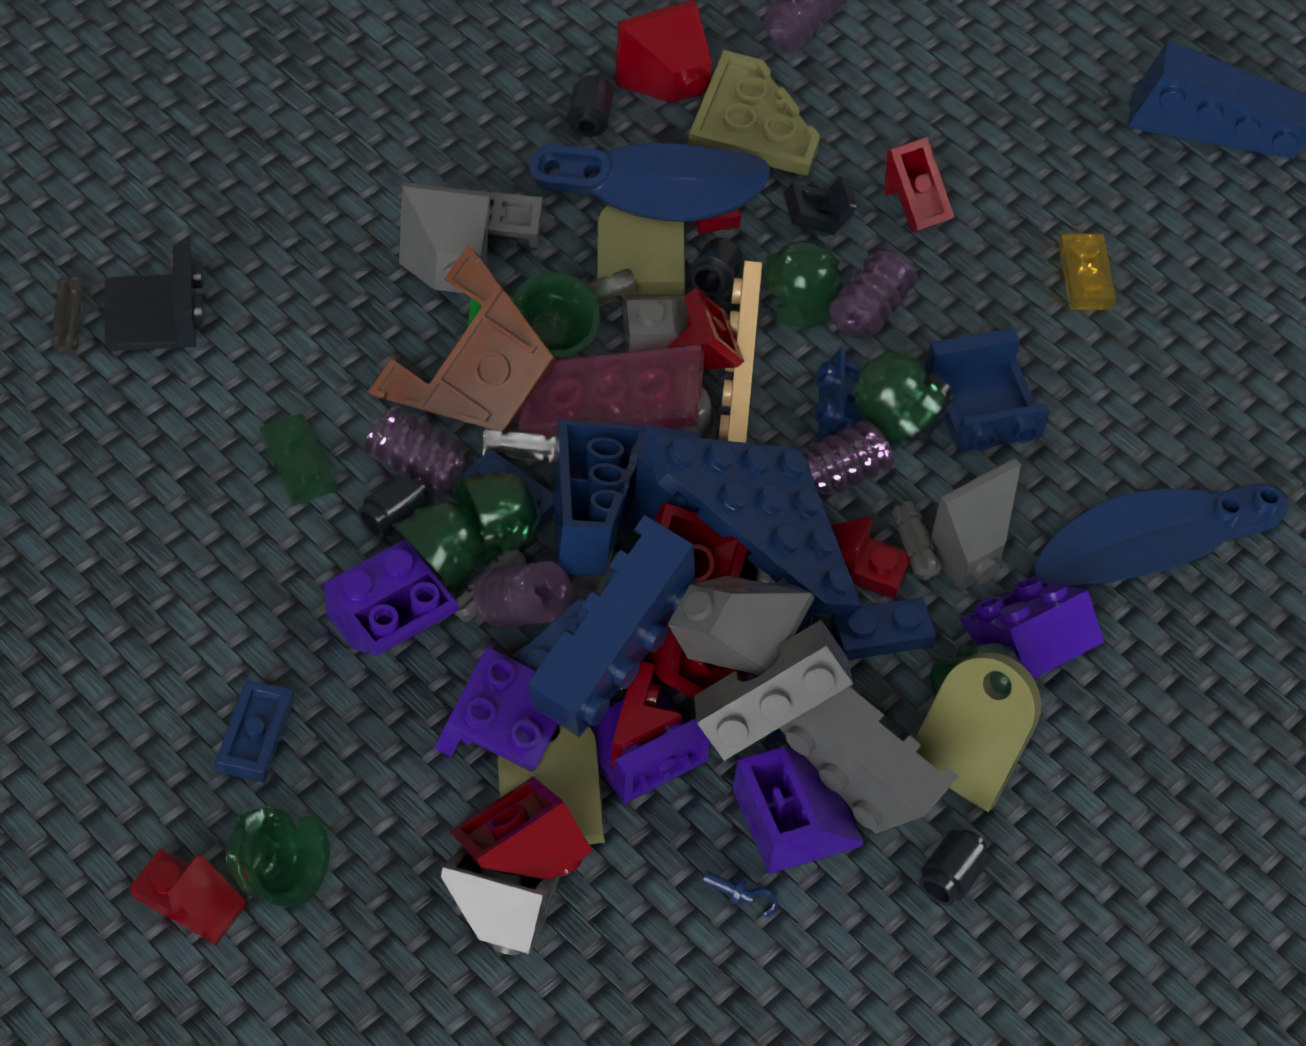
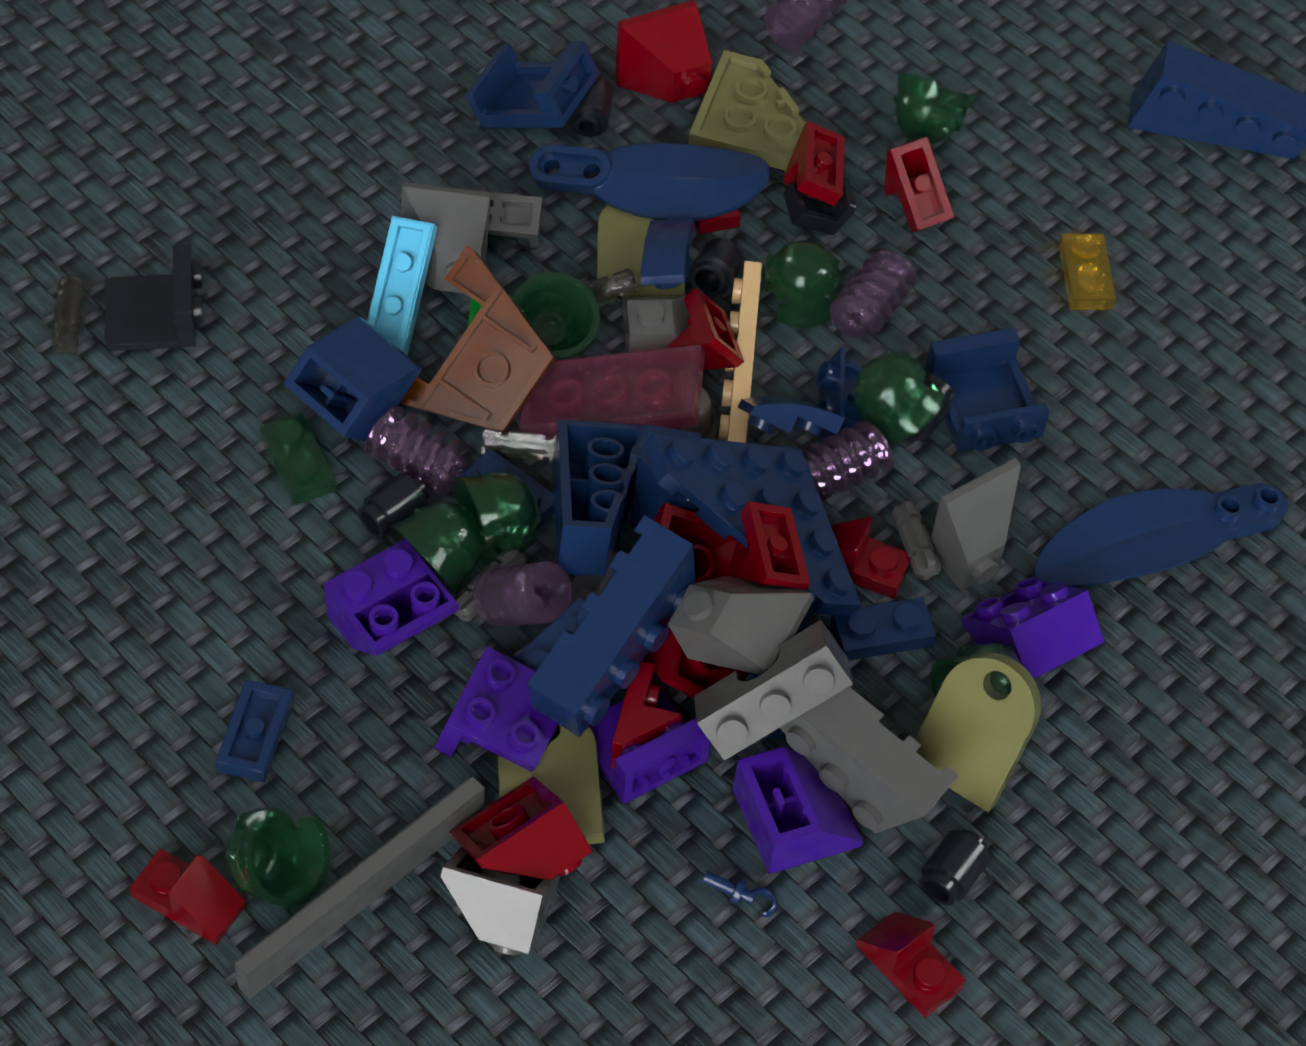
(352, 377): none -> dark blue slope
(357, 889): none -> dark grey tile
(402, 279): none -> medium azure tile
(532, 92): none -> dark blue panel
(667, 253): none -> dark blue slope
(773, 547): none -> dark red slope
(783, 412): none -> dark blue slope
(818, 164): none -> dark red slope
(904, 954): none -> dark red slope
(928, 109): none -> clear green helmet

